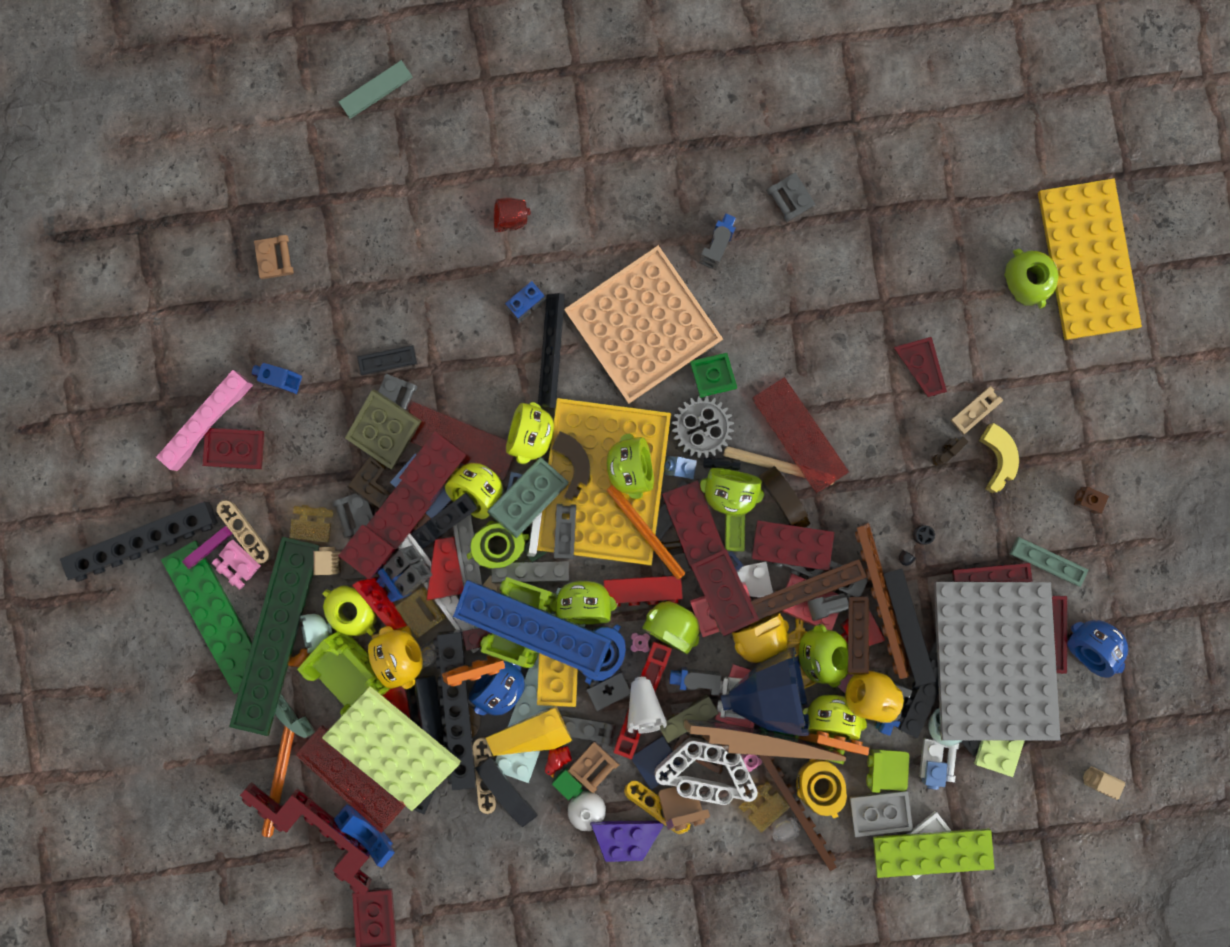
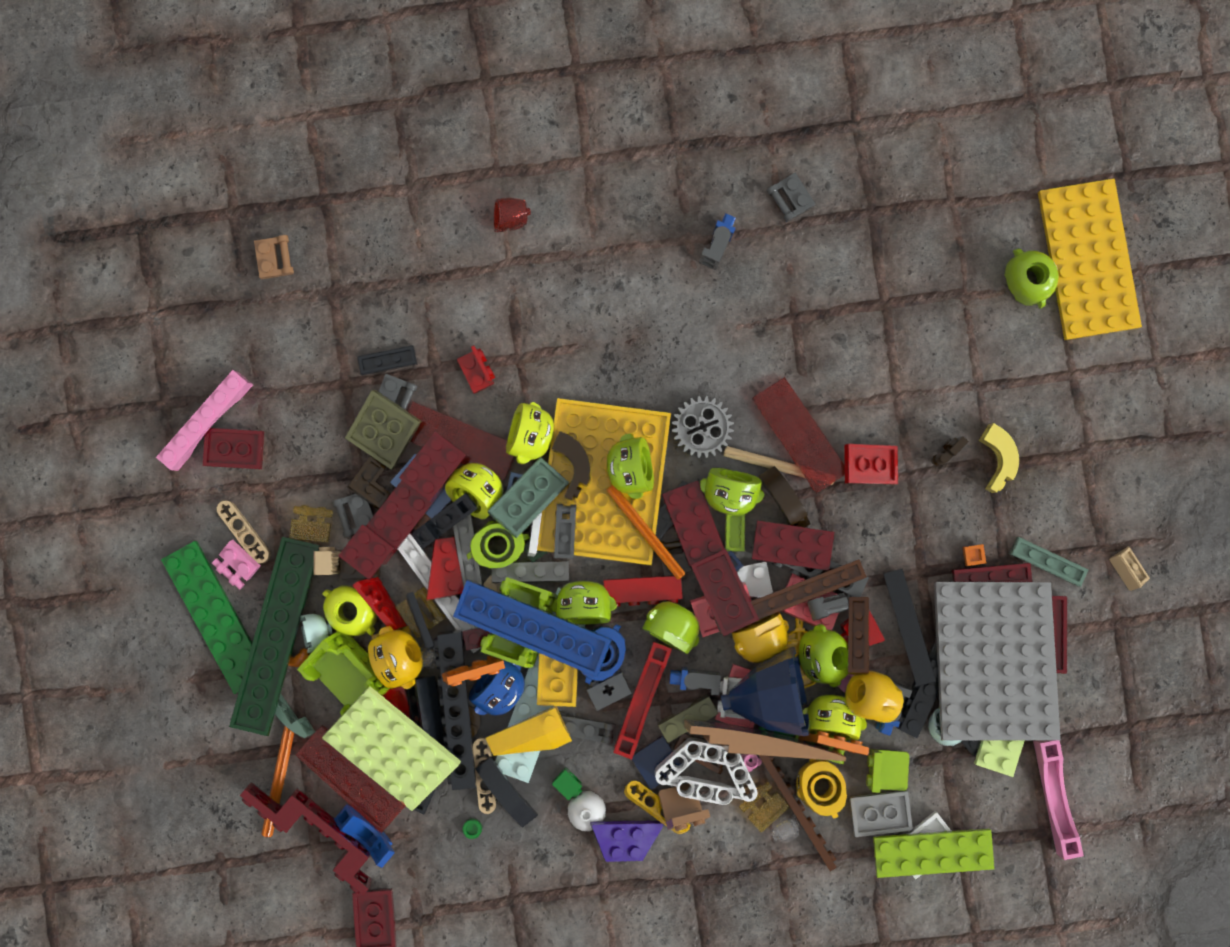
(74, 563): black brick -> none
(207, 547): magenta beam -> none
(277, 377): blue torso -> none
(375, 89): sand green tile -> none
(403, 573): dark grey hips -> none
(419, 620): none -> black tile
(472, 828): none -> green tile
(476, 372): none -> red bracket
(527, 298): blue hips -> none
(551, 350): black plate -> none
(556, 759): red animal -> none
(588, 762): medium nougat plate -> none
(636, 646): bright pink plate -> none
(643, 324): light nougat plate -> none
(644, 708): white cone -> none
(680, 467): medium blue bracket -> none
(713, 375): green plate -> none
(721, 463): black axle -> none
(871, 464): none -> red plate
(882, 595): dark orange plate -> none
(906, 558): black hinge -> none
(923, 365): dark red wing -> none
(927, 536): black wheel -> none
(934, 752): white plate -> none
(935, 774): medium blue bracket -> none
(974, 555): none -> orange plate
(976, 410): tan plate -> none
(1063, 829): none -> bright pink arch
(1090, 500): reddish brown brick -> none
(1099, 647): blue piece -> none
(1103, 782): tan brick -> none
(1129, 569): none -> tan slope

